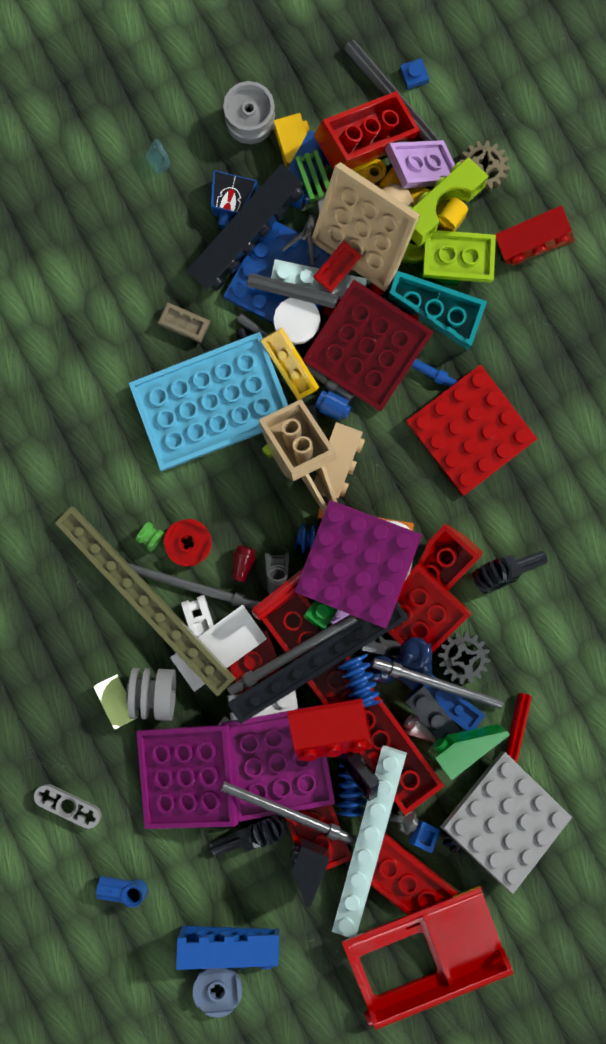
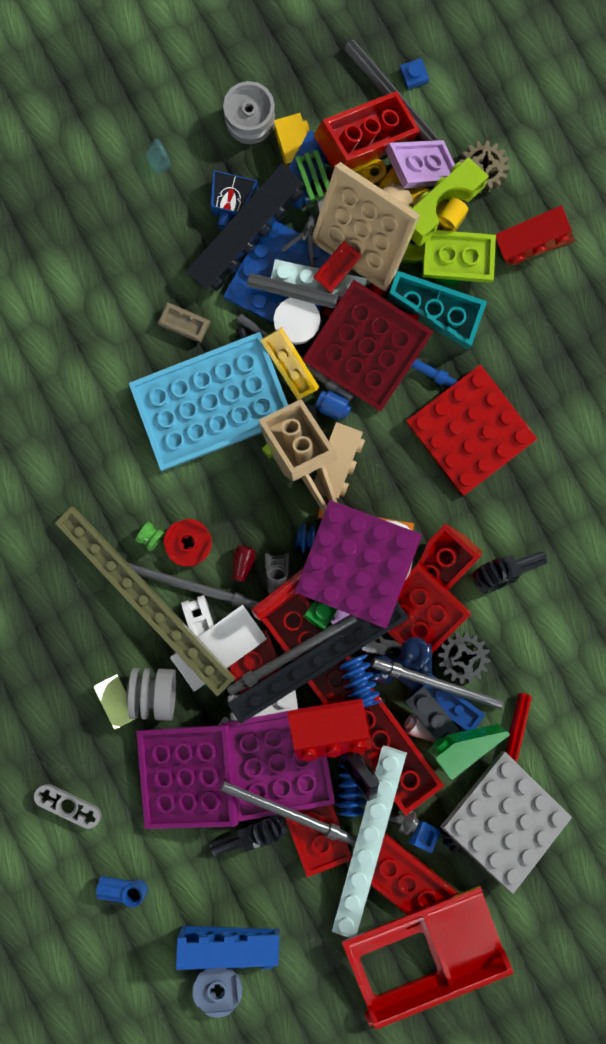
(308, 867): black slope -> none

